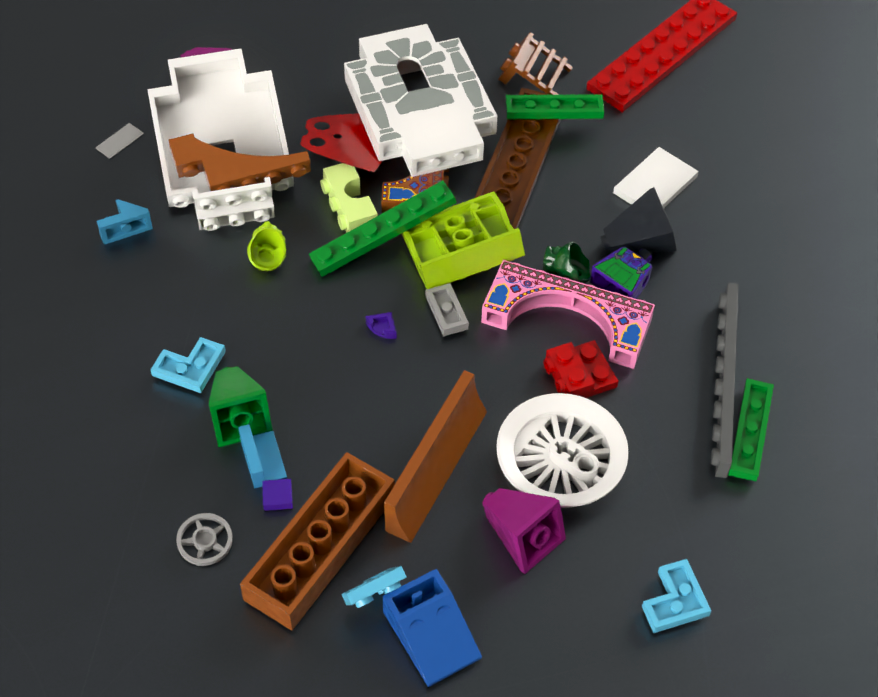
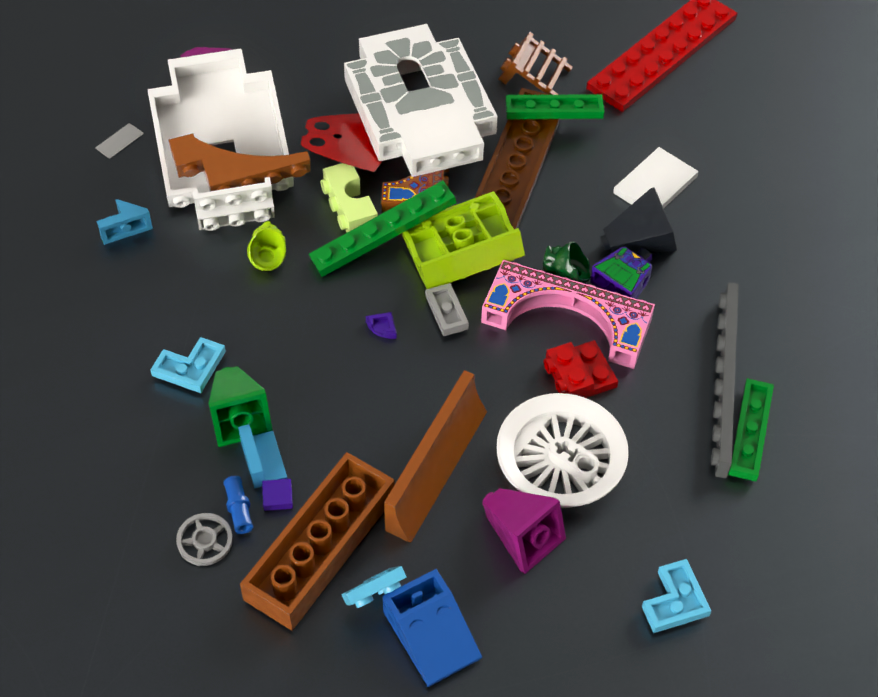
(238, 504): none -> blue pin

